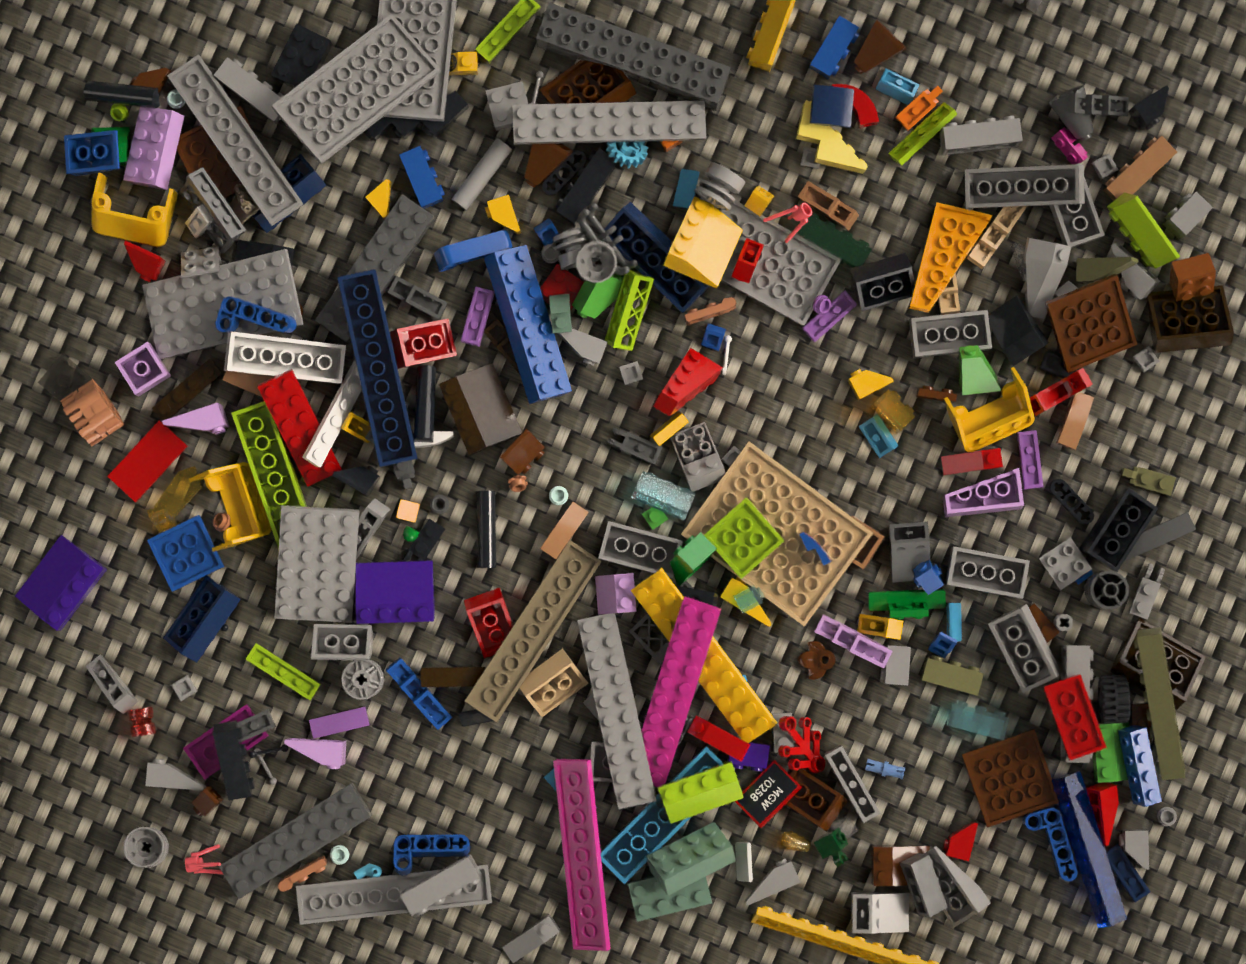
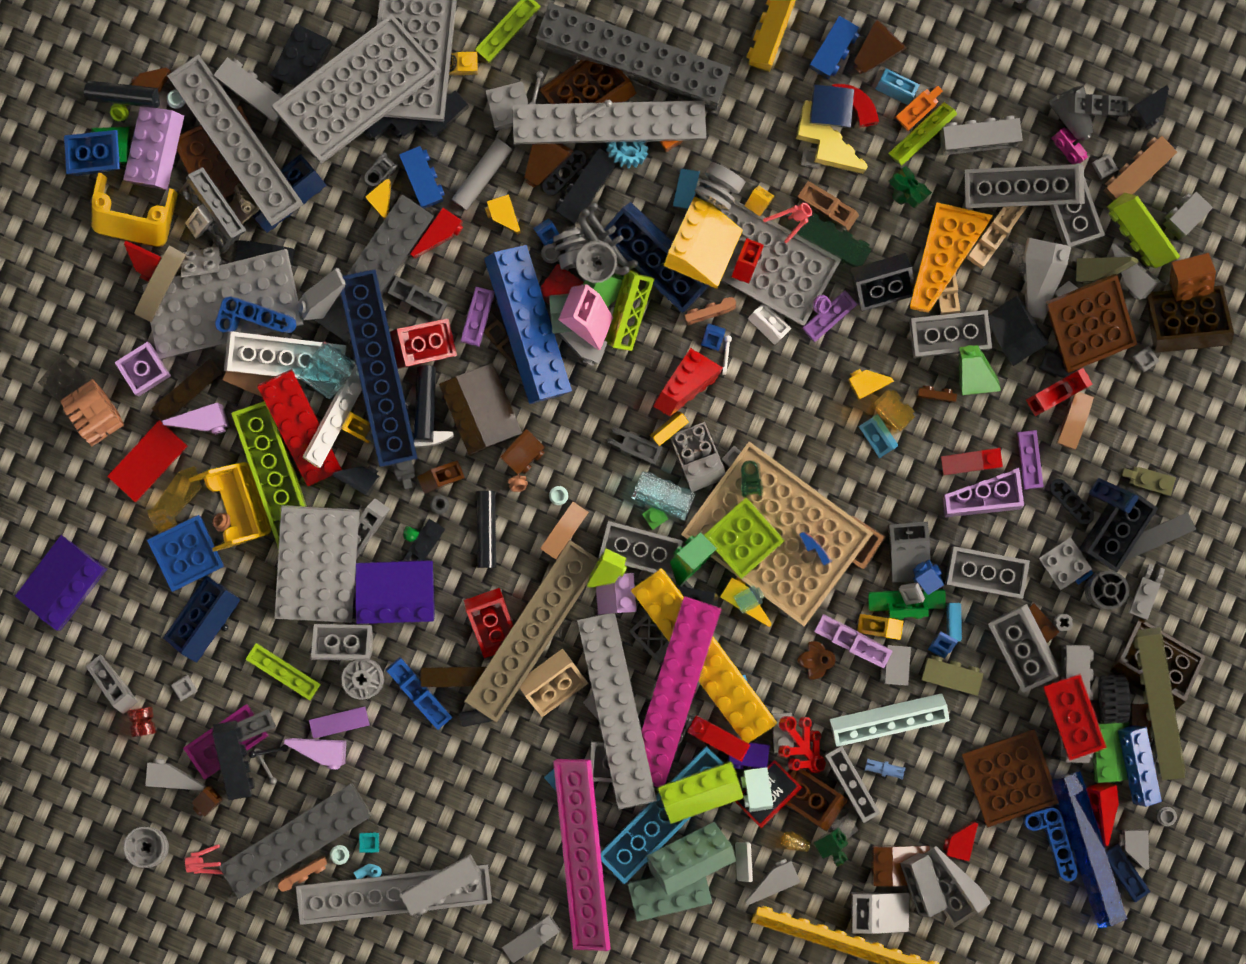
(159, 283): none -> dark tan slope
(321, 296): none -> light grey slope
(327, 370): none -> clear light blue slope
(368, 842): none -> teal plate
(381, 170): none -> dark grey piece
(407, 510): slope -> none
(430, 851): blue beam -> none
(439, 232): none -> red slope
(440, 476): none -> reddish brown slope
(472, 249): blue beam -> none
(586, 315): none -> bright pink slope
(607, 569): none -> lime slope
(608, 103): none -> light grey hinge
(631, 373): light grey plate -> none
(751, 480): none -> clear green piece
(758, 789): none -> light aqua brick
(769, 323): none -> white slope
(889, 720): none -> light aqua brick
(908, 188): none -> dark green plant
(911, 593): none -> light grey tile
(977, 720): clear light blue brick -> none
(995, 419): yellow windscreen -> none
(1113, 495): none -> dark blue tile

